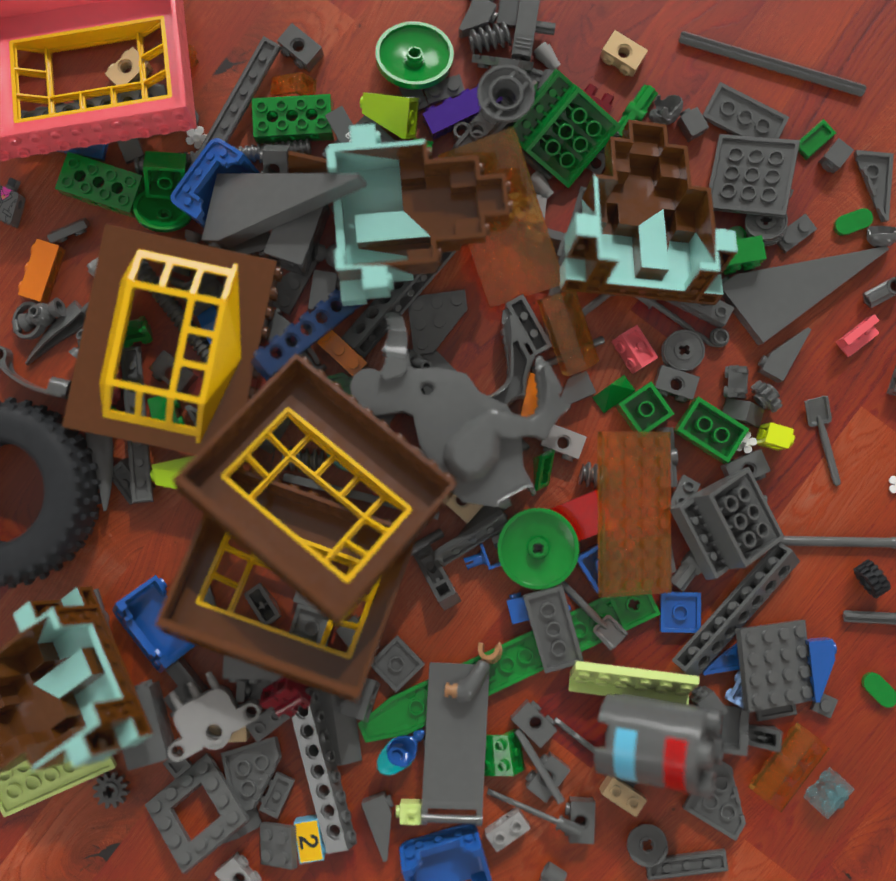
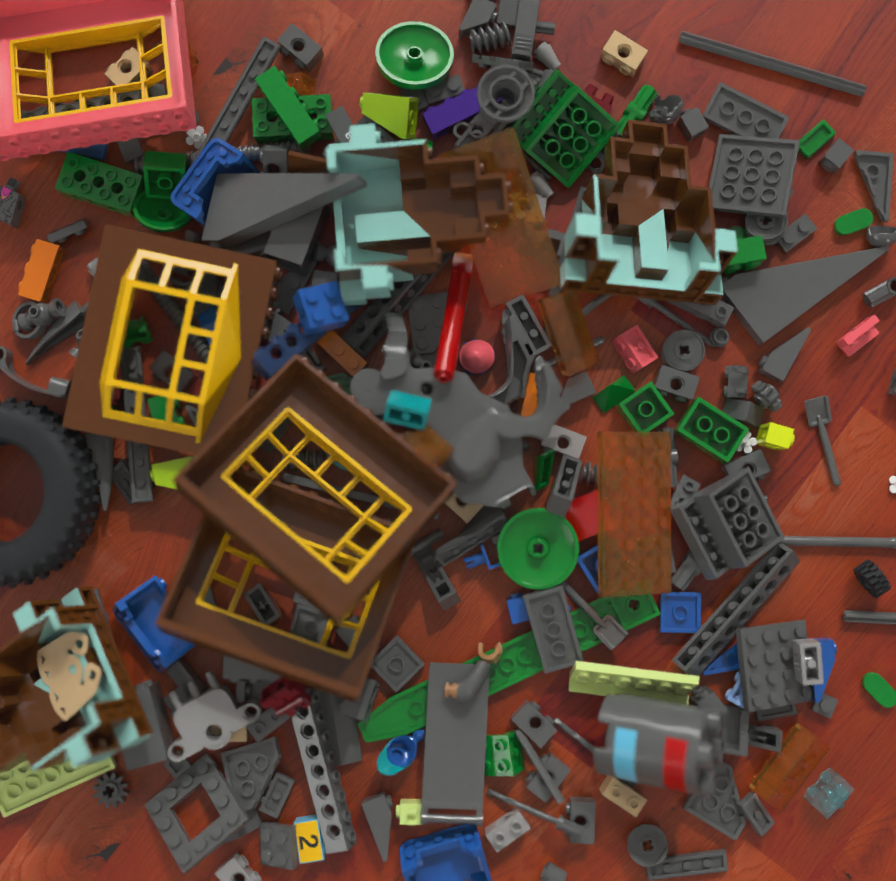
(63, 683): none -> tan piece
(288, 108): none -> green brick
(320, 308): none -> blue brick
(407, 410): none -> teal brick
(429, 445): none -> clear orange bracket
(453, 317): none -> red brick
(476, 356): none -> coral hair
(563, 485): none -> dark grey brick
(756, 813): none -> dark grey plate
(807, 661): none -> light grey brick

